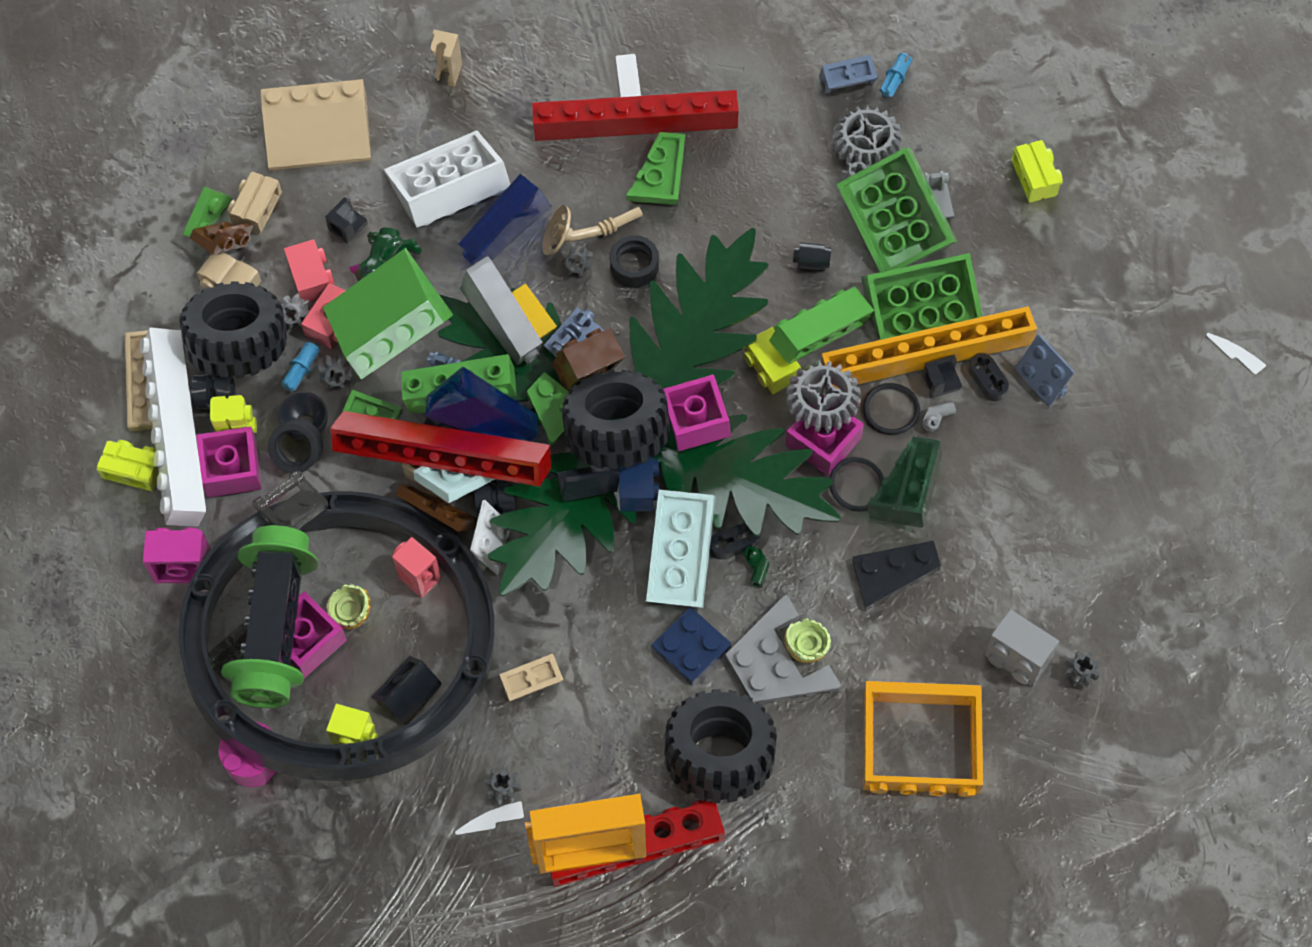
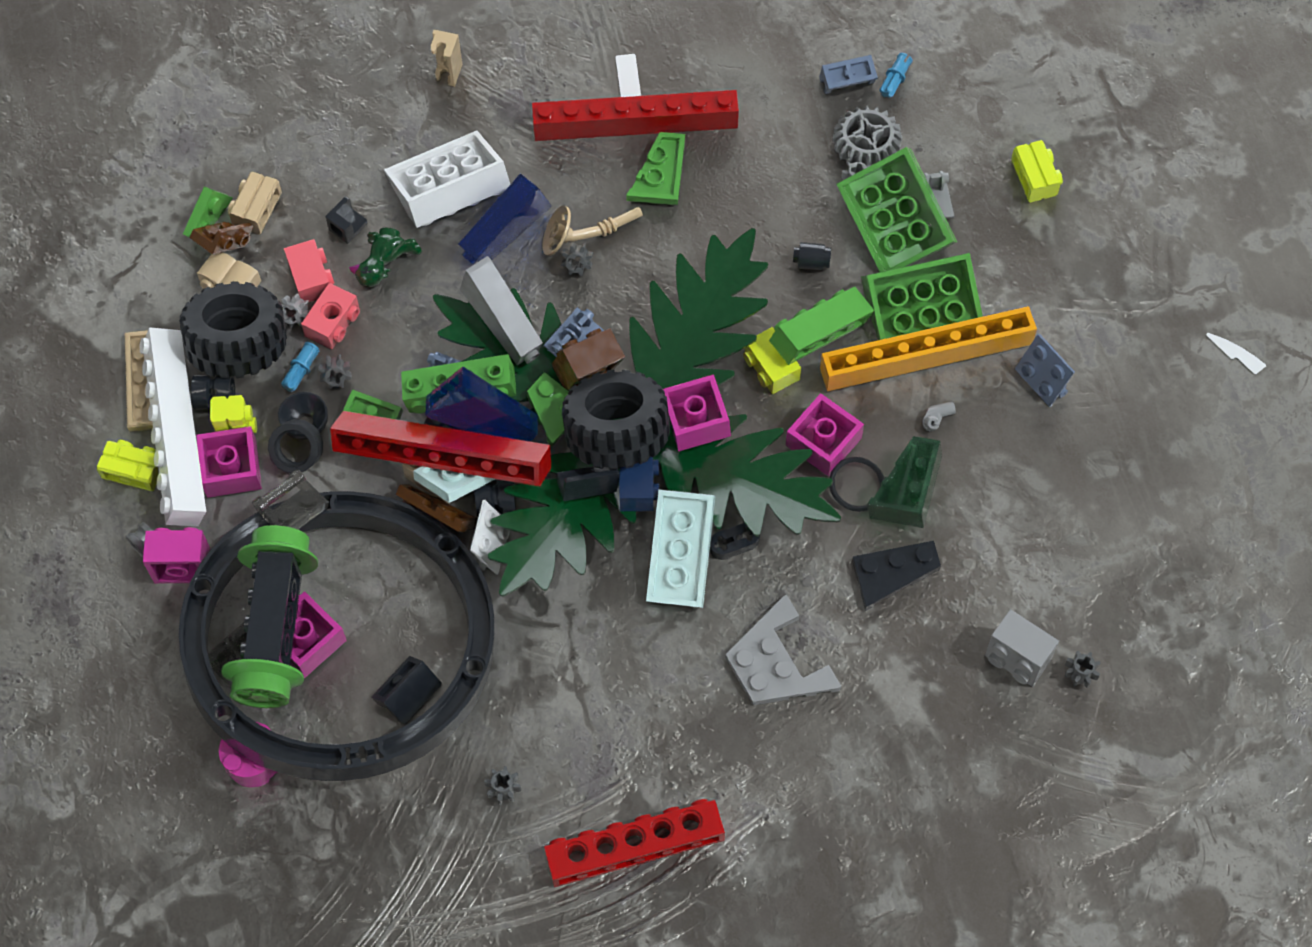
(138, 538): none -> flat silver wheel
(316, 124): tan slope -> none
(349, 606): yellowish green hair -> none
(350, 726): neon yellow brick -> none
(385, 313): bright green slope -> none
(416, 567): coral brick -> none
(489, 819): white sticker -> none
(530, 677): tan hinge -> none
(534, 311): yellow tile -> none
(587, 819): light orange window -> none
(628, 244): black tyre -> none
(691, 645): dark blue plate -> none
(713, 775): black tyre -> none
(759, 565): dark green arm -> none
(803, 389): light grey gear -> none
(807, 641): yellowish green hair -> none
(885, 430): black tyre -> none
(924, 694): light orange window -> none
(941, 376): black panel -> none
(985, 380): black beam -> none

